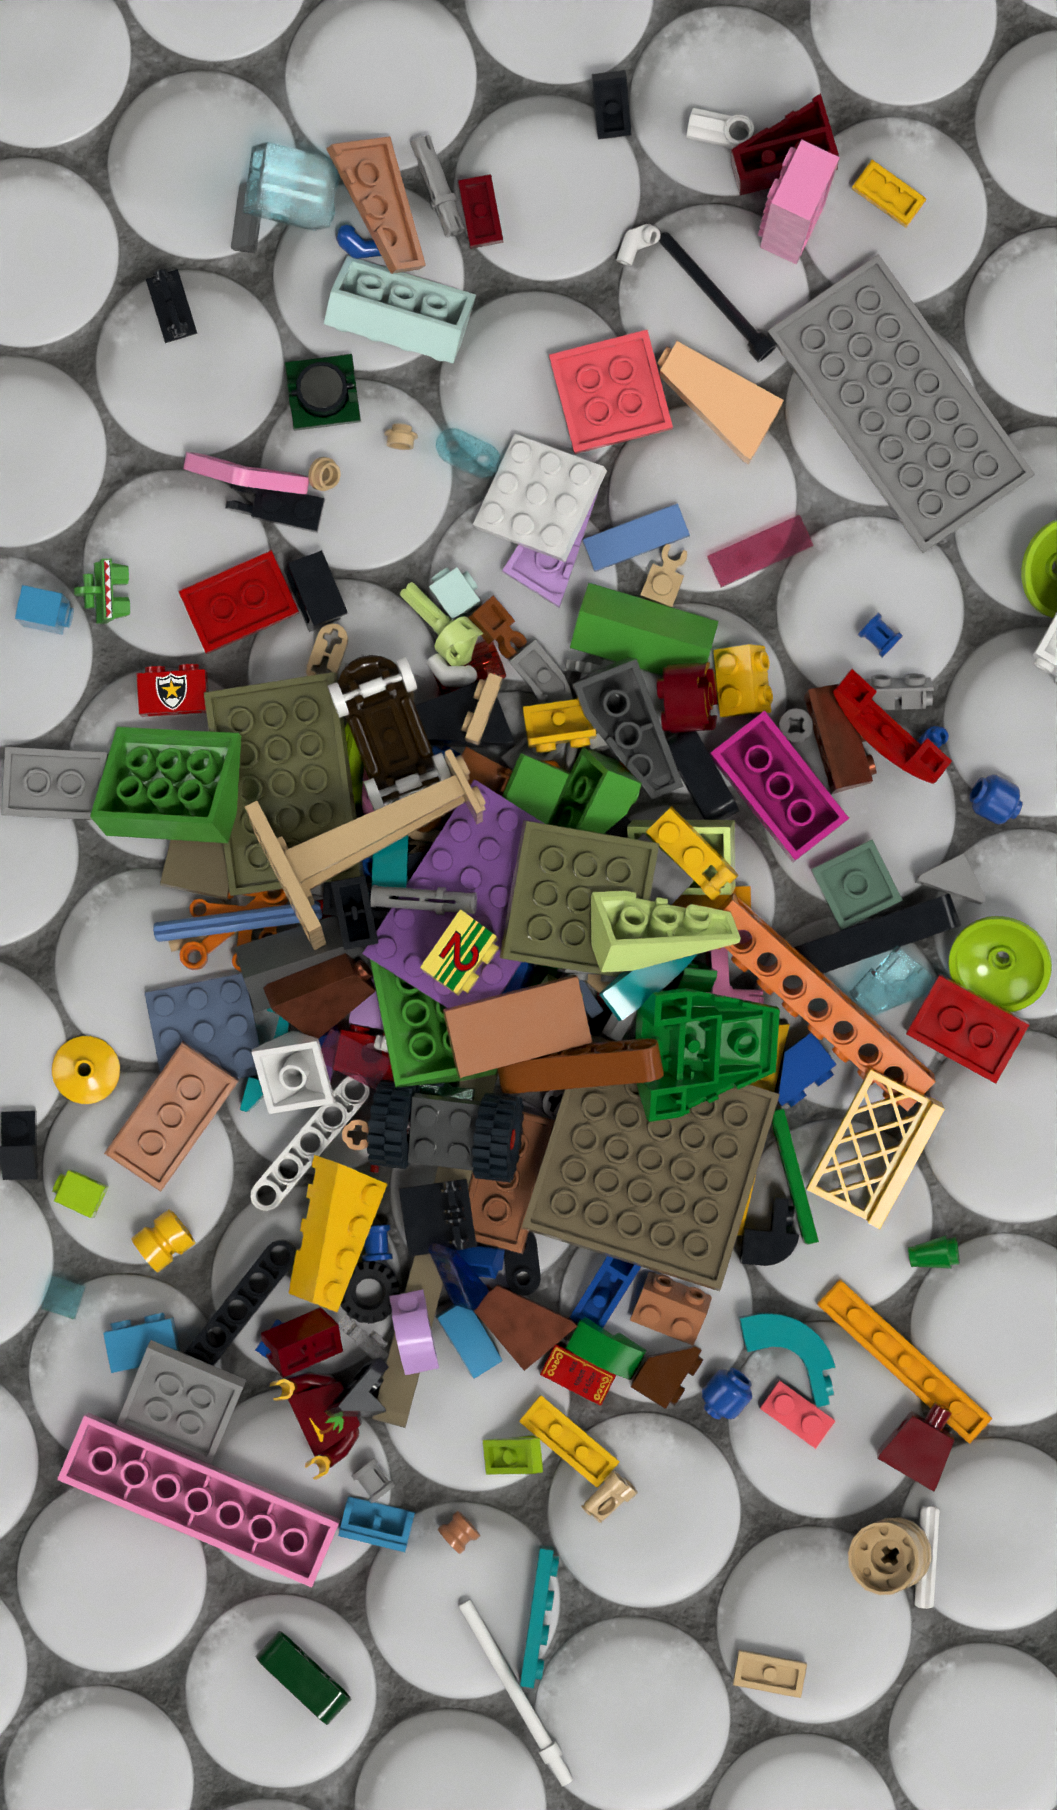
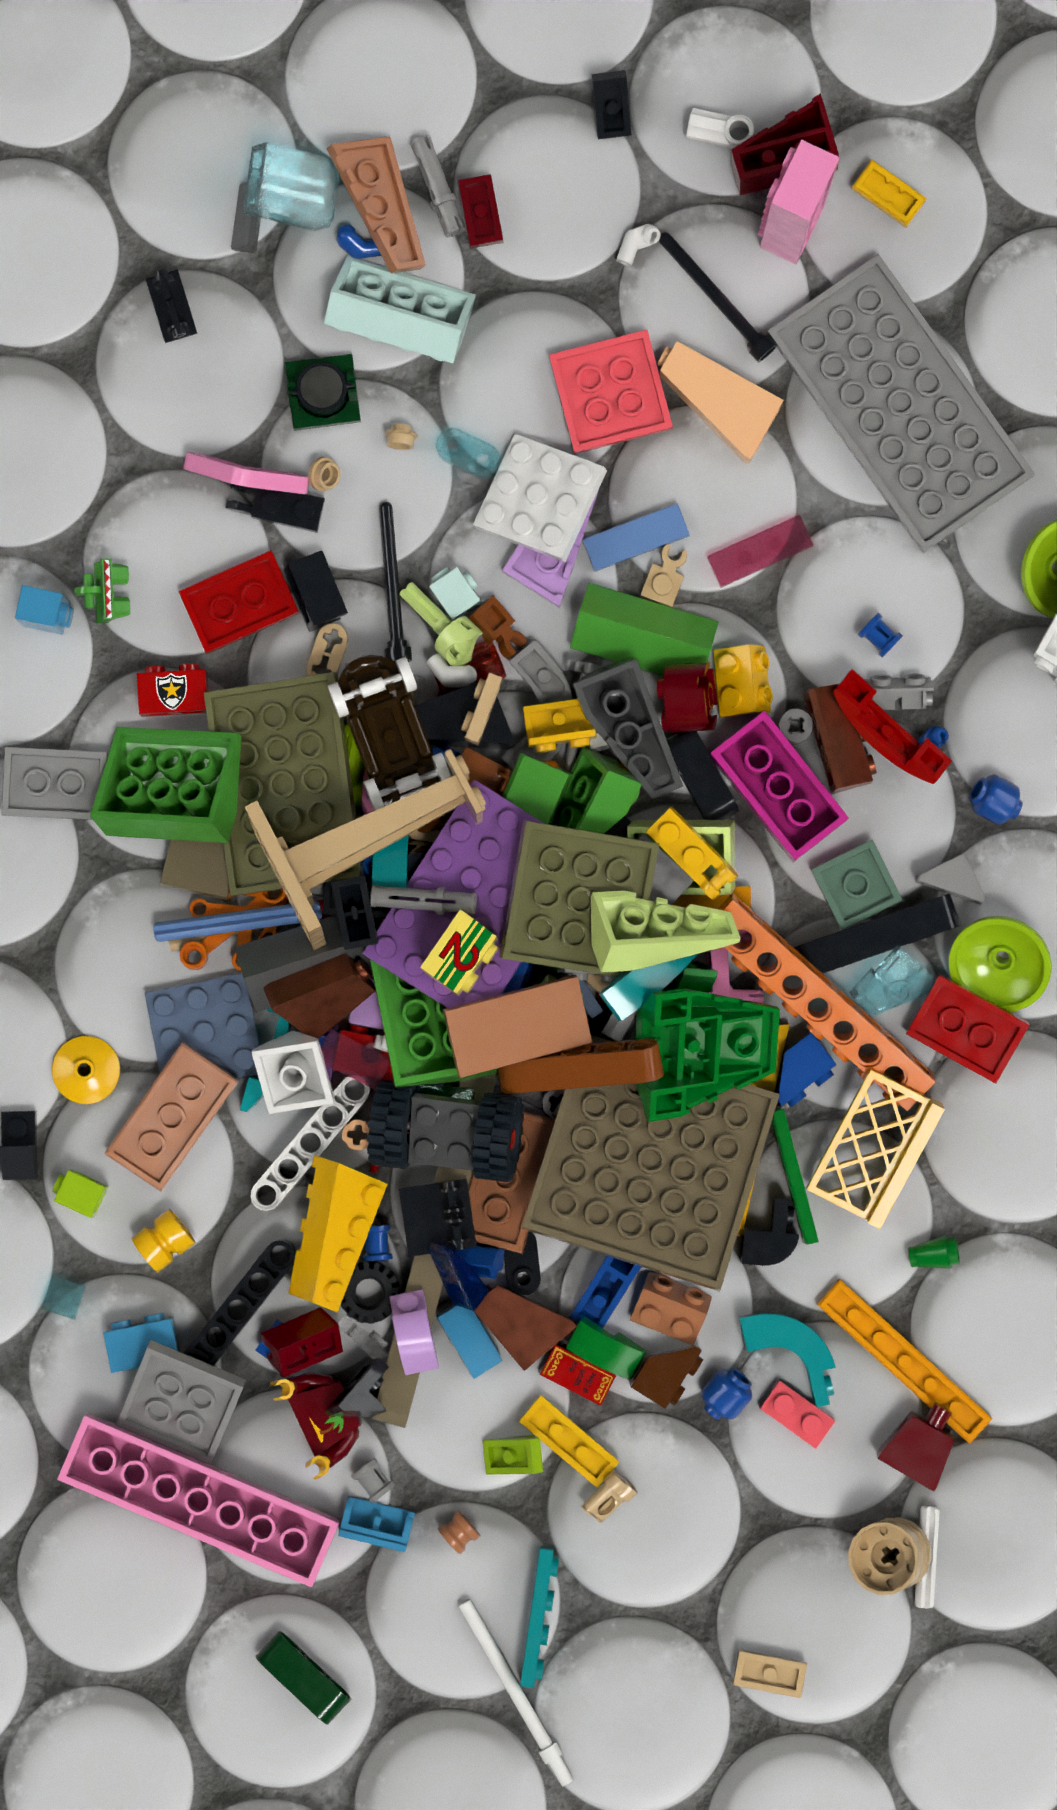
(397, 646): none -> black piece

